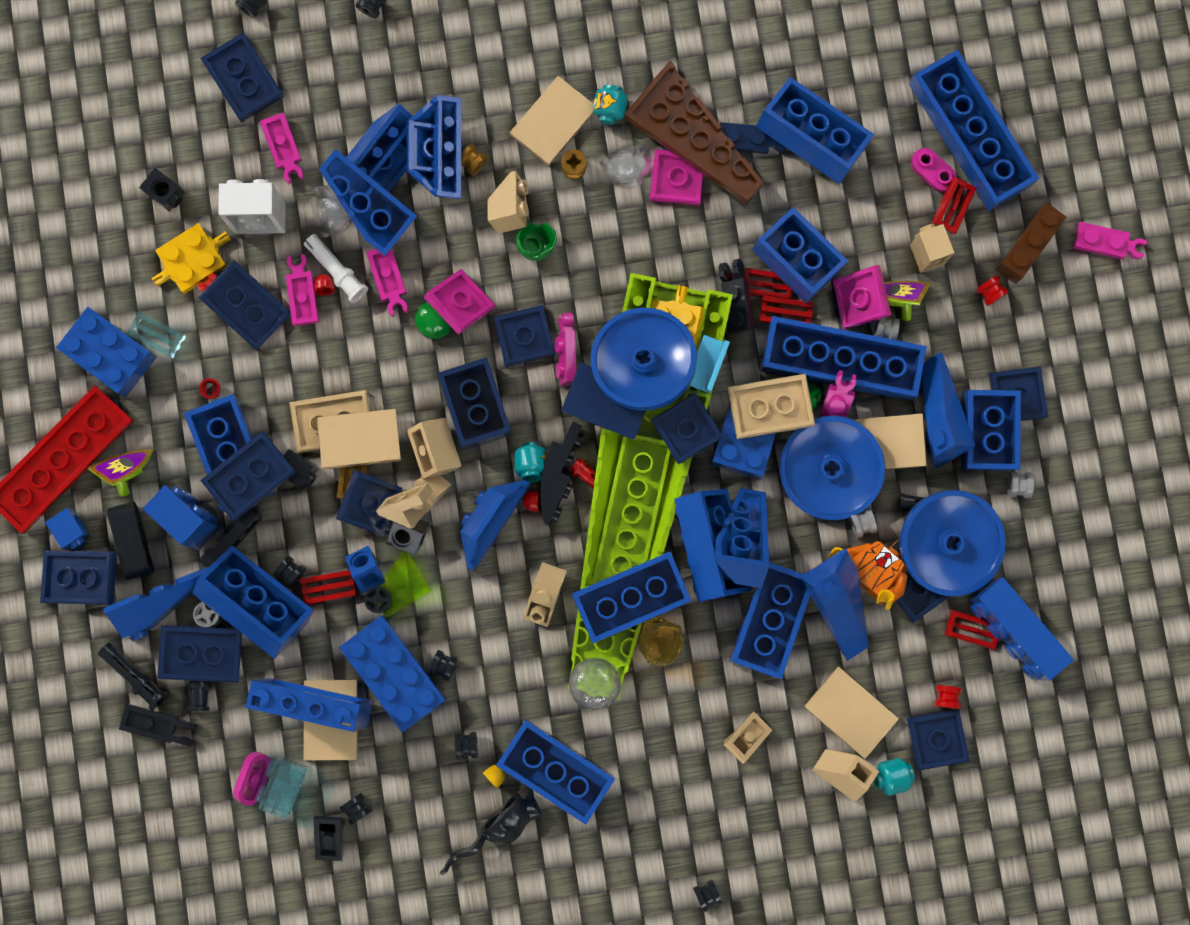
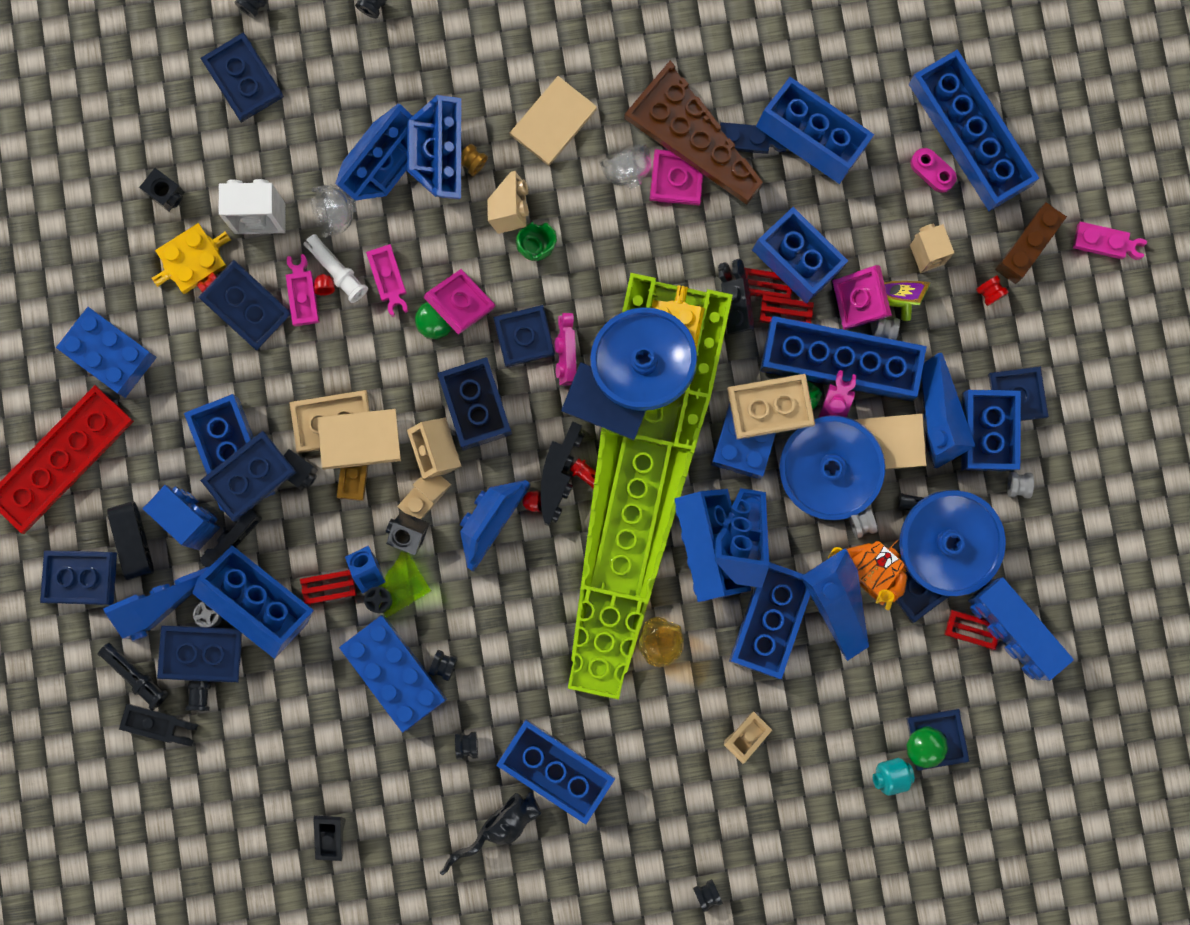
(68, 529): blue brick -> none
(121, 467): shield -> none
(175, 345): clear light blue tile -> none
(215, 388): red hinge -> none
(251, 778): dark pink plate -> none
(282, 145): dark pink plate -> none
(282, 787): clear light blue brick -> none
(289, 572): black wheel -> none
(309, 704): blue window -> none
(328, 742): tan tile -> none
(356, 808): black wheel -> none
(362, 500): dark blue tile -> none
(370, 207): blue wedge -> none
(404, 506): tan slope -> none
(495, 775): yellow hinge -> none
(530, 461): teal head -> none
(544, 594): tan slope -> none
(573, 170): pearl gold wheel -> none
(594, 684): clear cylinder -> none
(610, 104): teal head -> none
(631, 597): blue brick -> none
(687, 428): dark blue tile -> none
(709, 360): medium azure panel -> none
(846, 772): tan slope -> none
(851, 712): tan tile -> none
(927, 747): none -> green hair
(937, 220): red tile -> none
(948, 696): red wheel -> none

